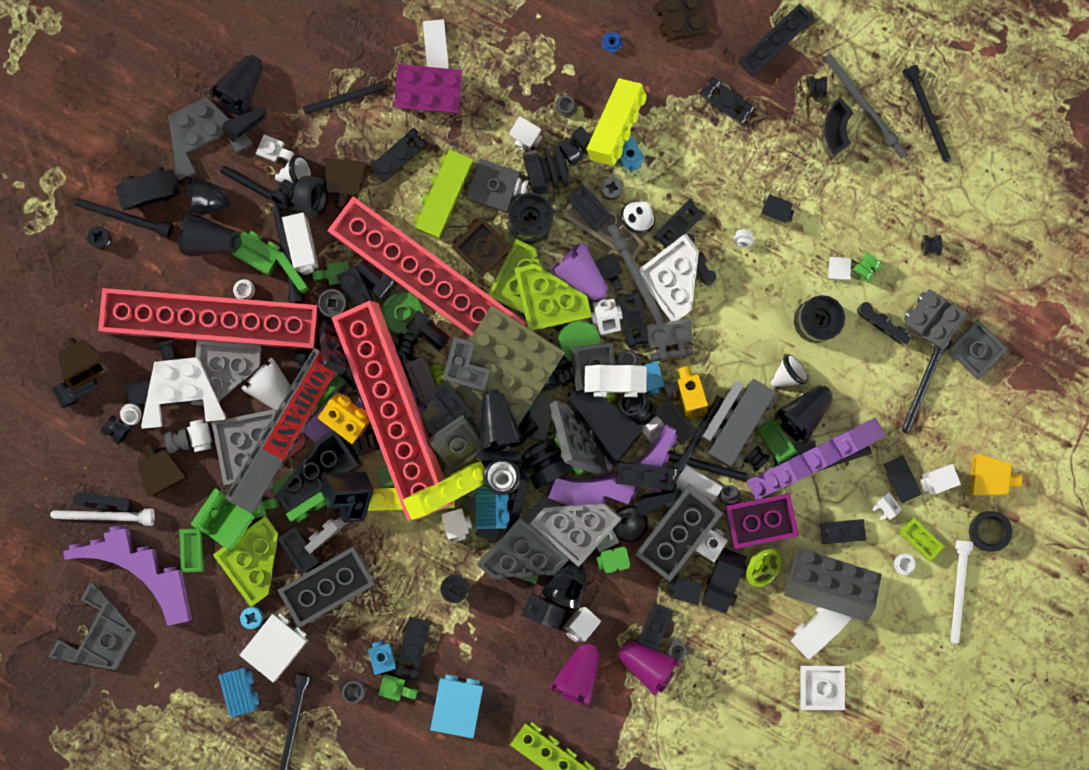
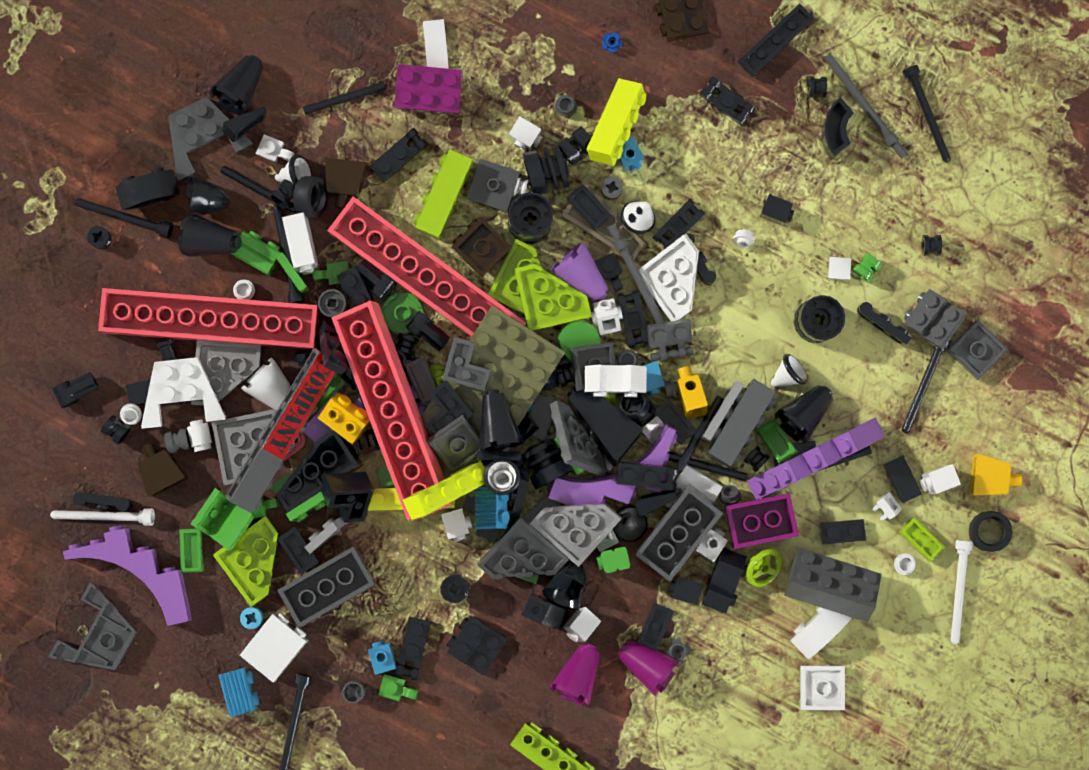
(79, 363): dark brown torso -> none
(457, 706): medium azure brick -> none
(476, 644): none -> black plate

